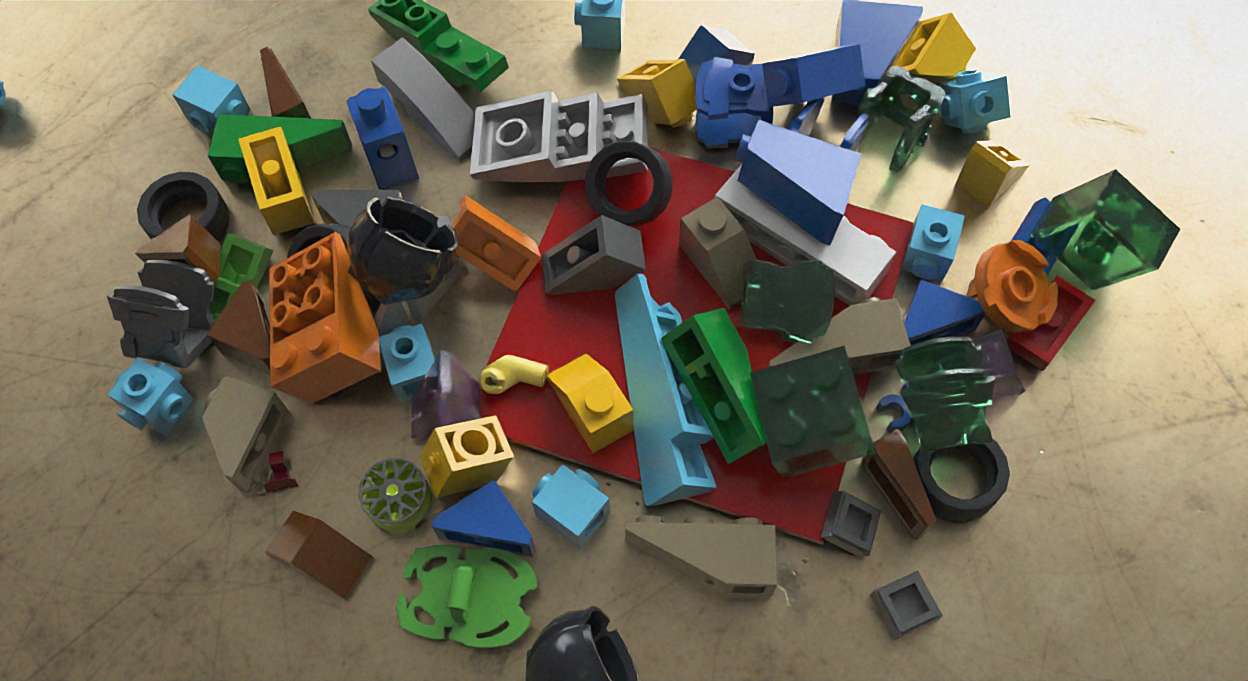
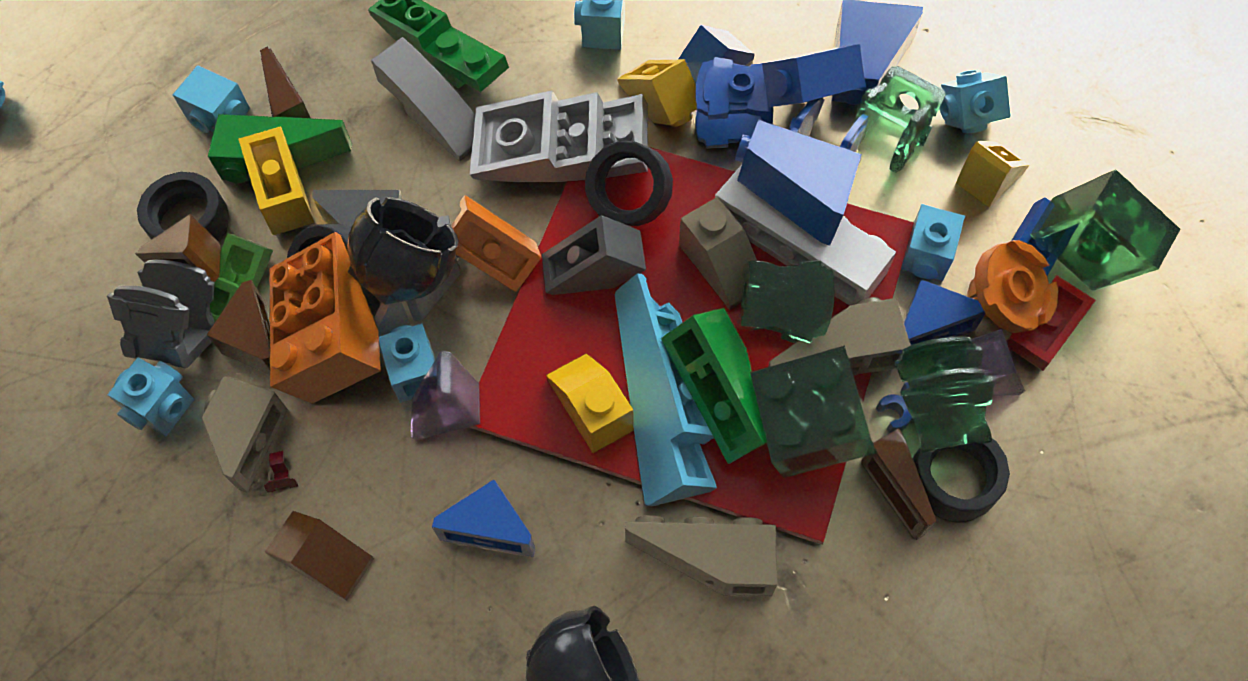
(380, 125): blue torso -> none
(396, 495): lime wheel -> none
(465, 456): yellow head -> none
(468, 595): bright green shield -> none
(510, 371): light yellow arm -> none
(571, 504): medium azure brick -> none
(851, 523): dark grey tile -> none
(906, 605): dark grey tile -> none
(936, 49): yellow slope -> none

